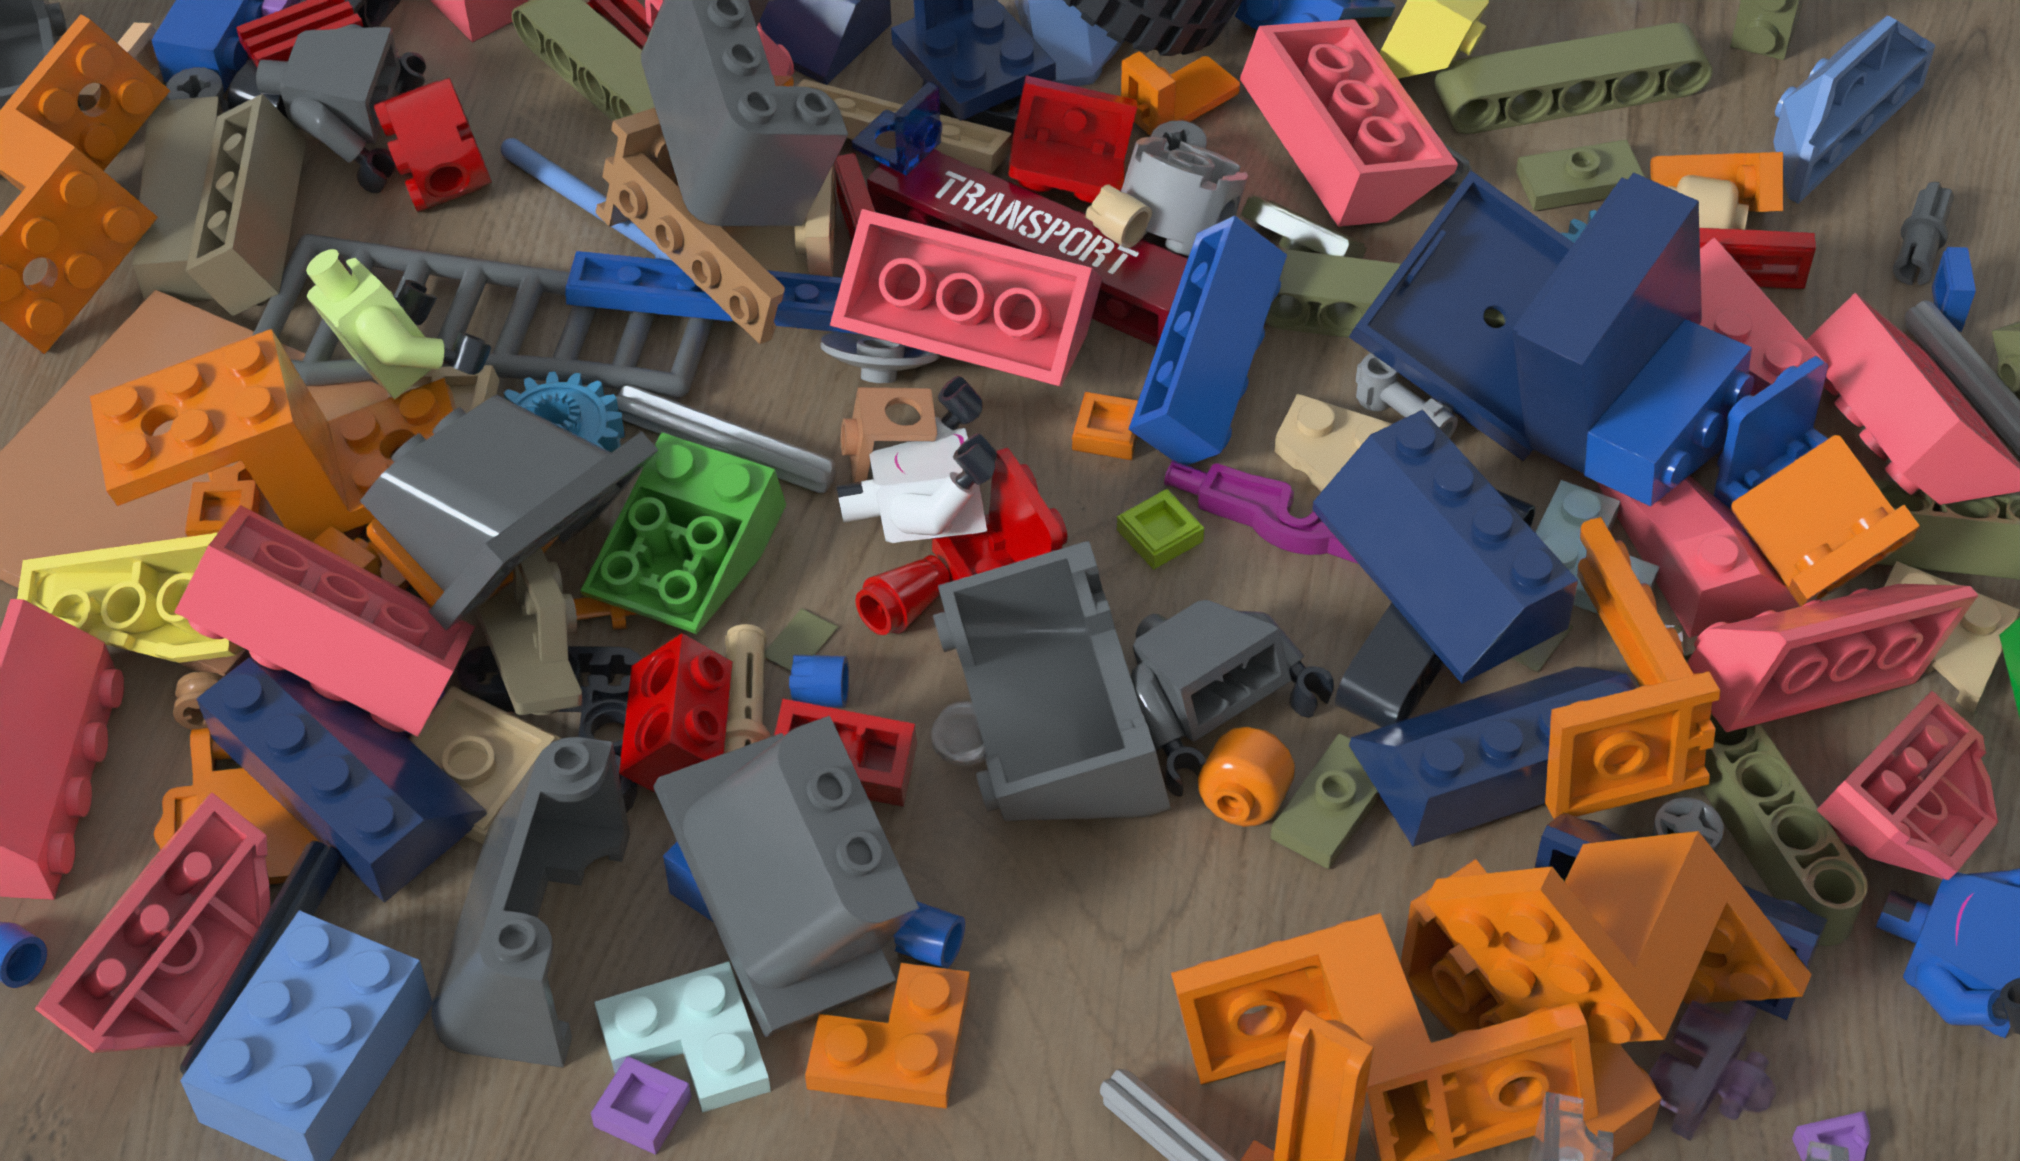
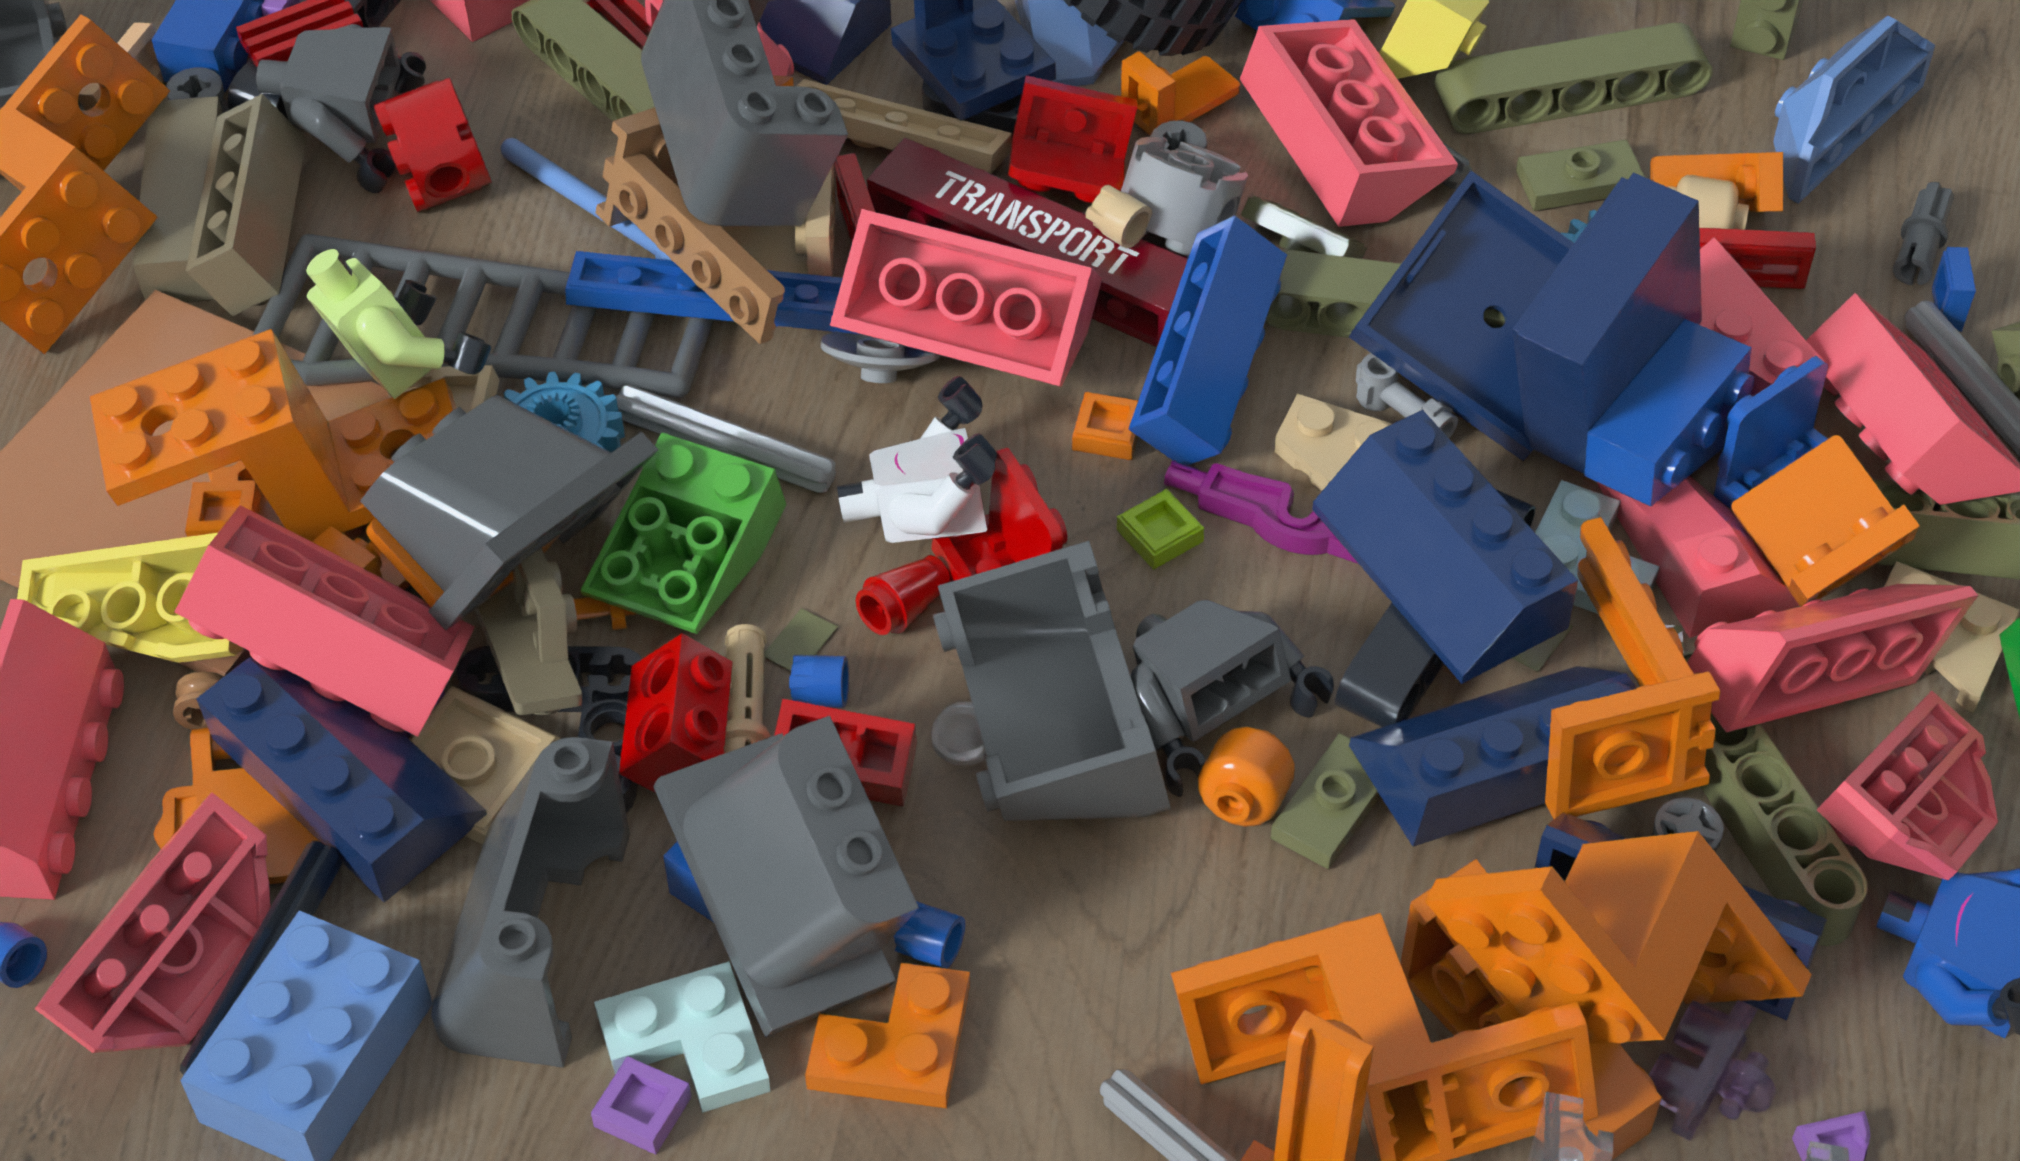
(872, 424): nougat bracket -> none
(915, 128): clear blue bracket -> none

